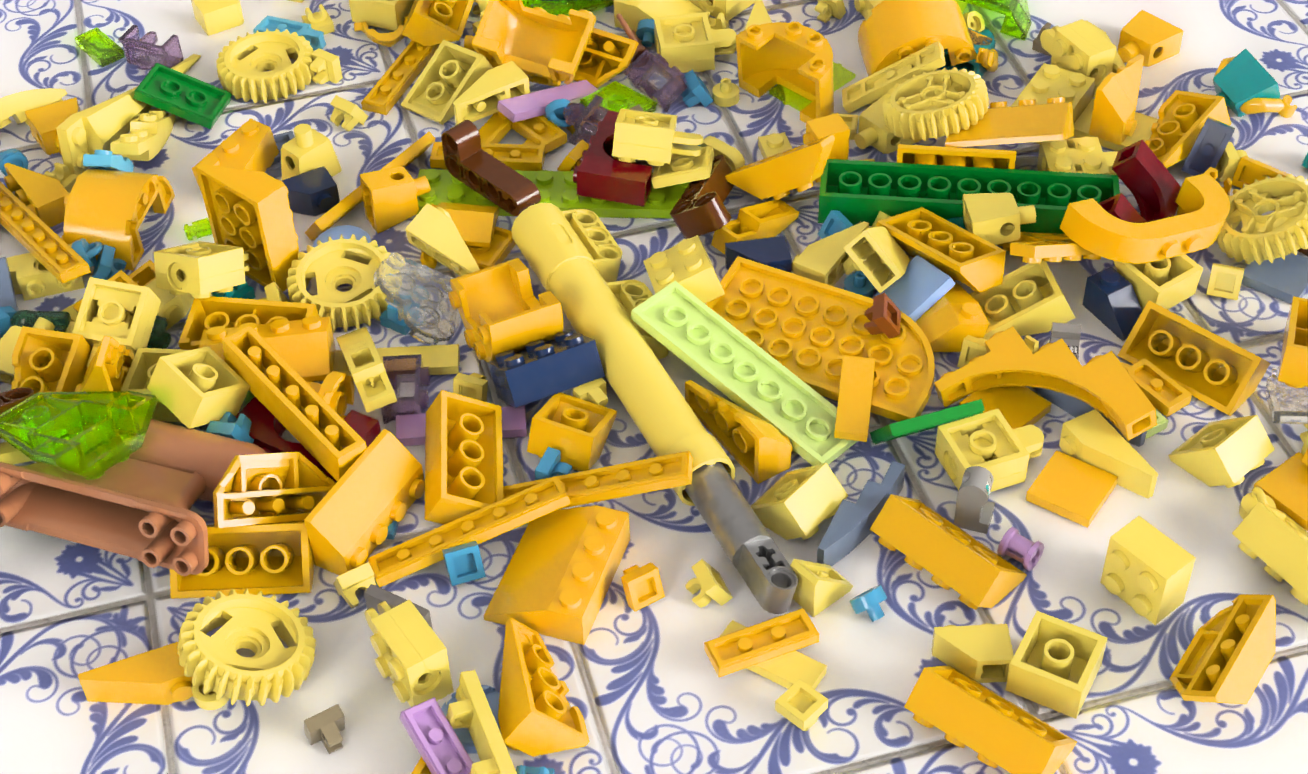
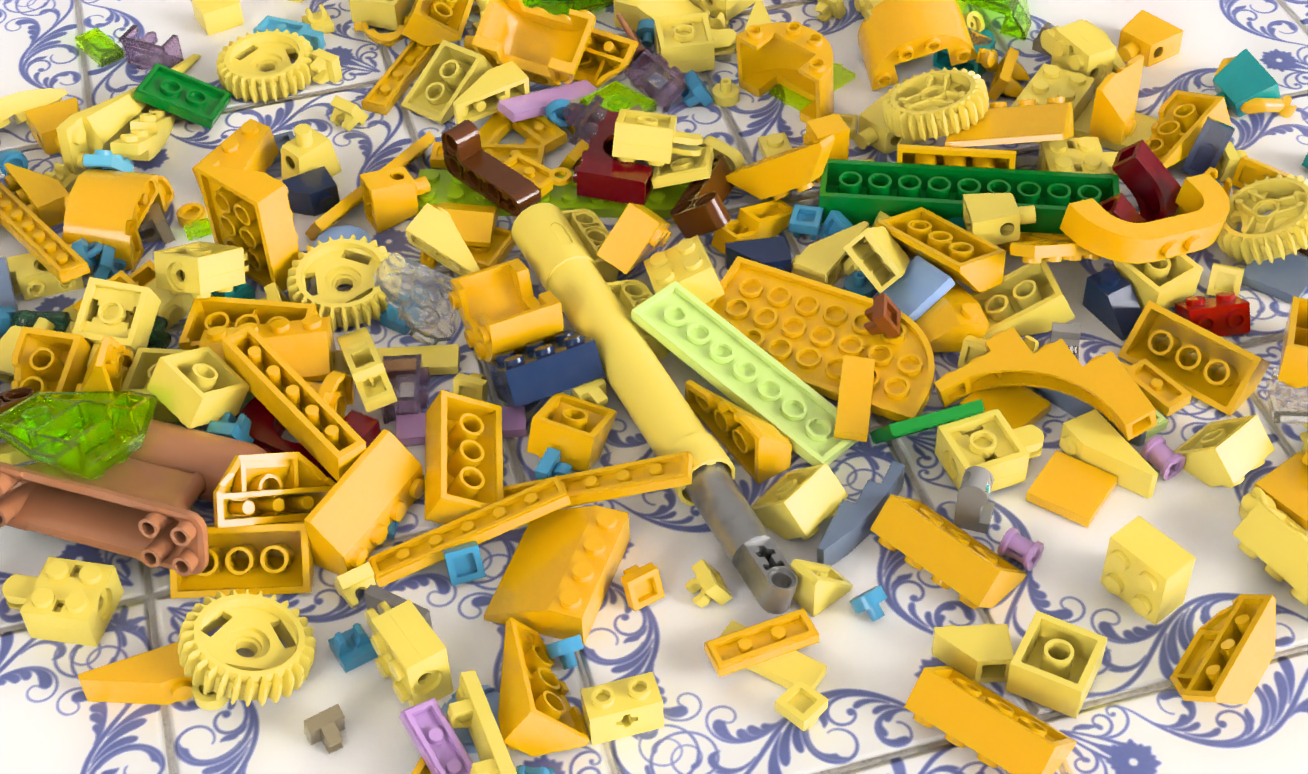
(66, 601): none -> light yellow brick
(158, 226): none -> dark tan tile
(189, 213): none -> yellow tile
(352, 648): none -> dark azure tile
(539, 174): none -> yellow hinge
(565, 649): none -> dark azure tile
(622, 708): none -> light yellow brick
(634, 237): none -> yellow wedge
(806, 221): none -> dark azure tile
(876, 85): light yellow hinge -> none
(1007, 75): none -> yellow tile
(1163, 457): none -> lavender bush
(1220, 315): none -> red bracket

